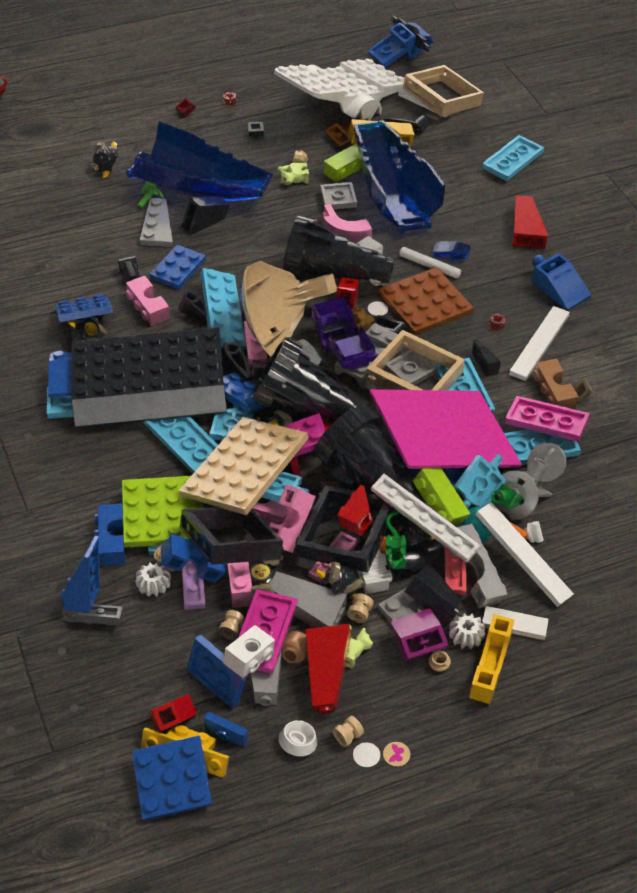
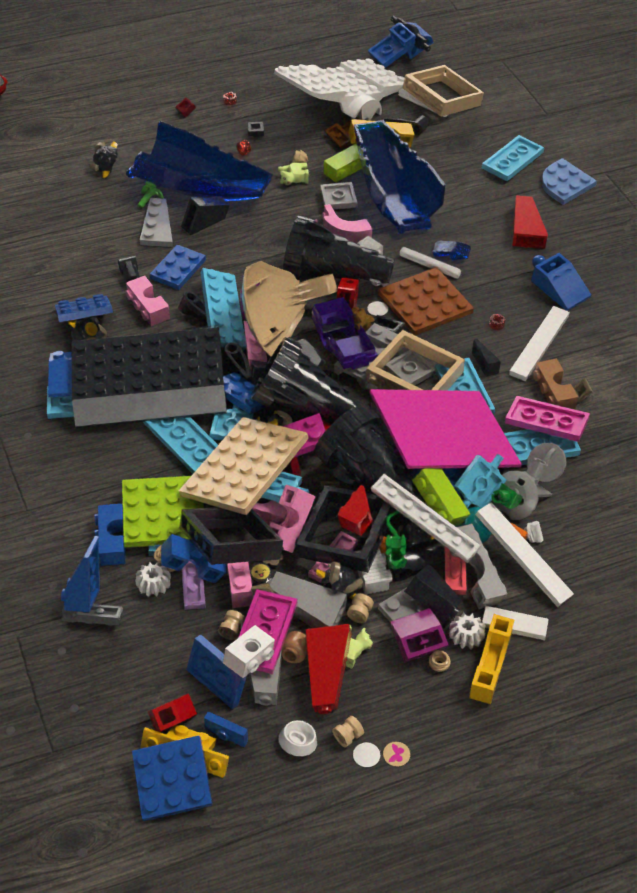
(243, 147): none -> clear red bush
(565, 181): none -> medium blue plate

